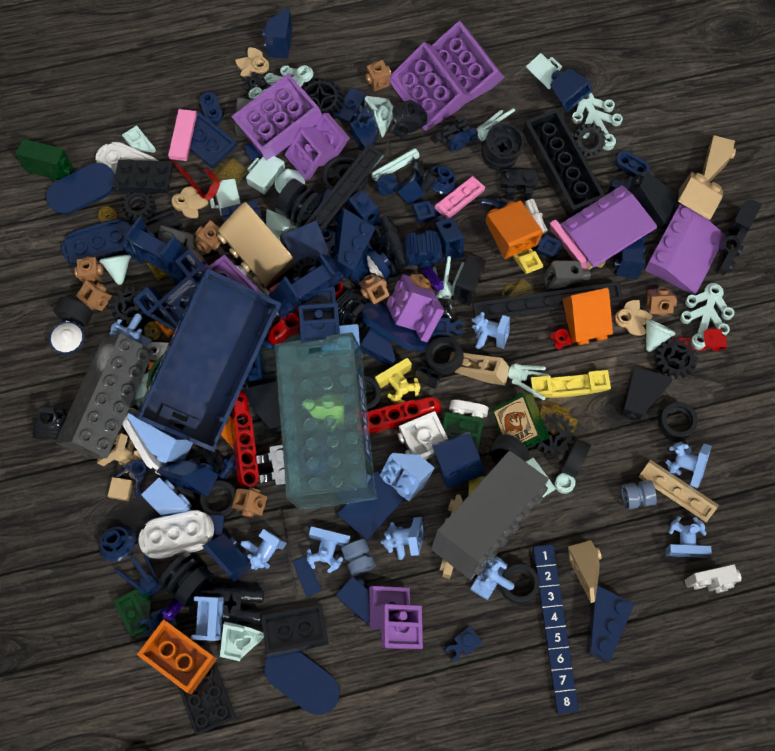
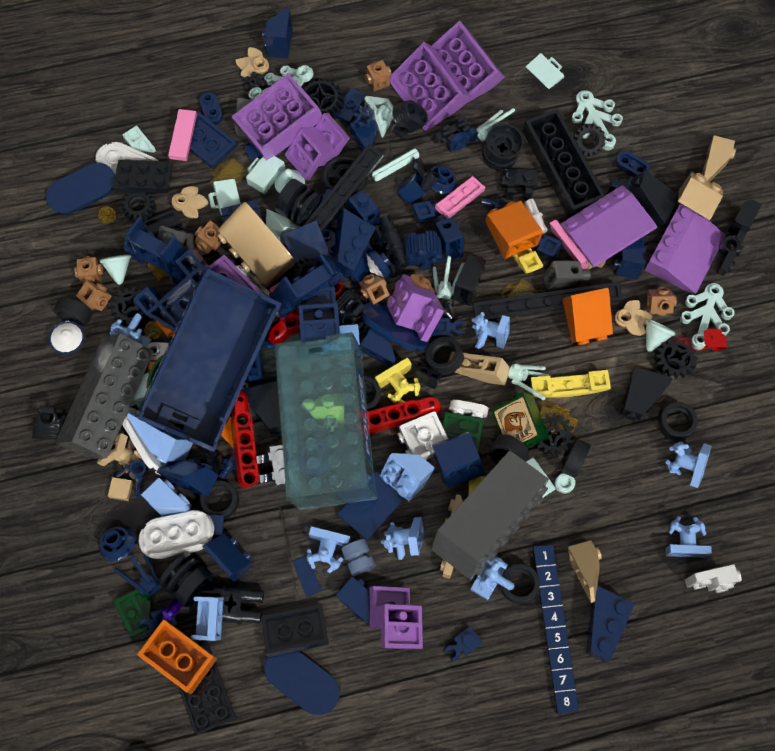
(44, 160): dark green brick -> none
(96, 241): dark blue tile -> none
(213, 188): red piece -> none
(238, 640): light aqua slope -> none
(253, 504): medium nougat brick -> none
(264, 551): light blue piece -> none
(387, 184): dark blue gear -> none
(435, 281): dark purple axle -> none
(561, 333): red plate -> none
(570, 88): dark blue torso -> none
(642, 493): sand blue wheel -> none
(679, 491): tan plate -> none

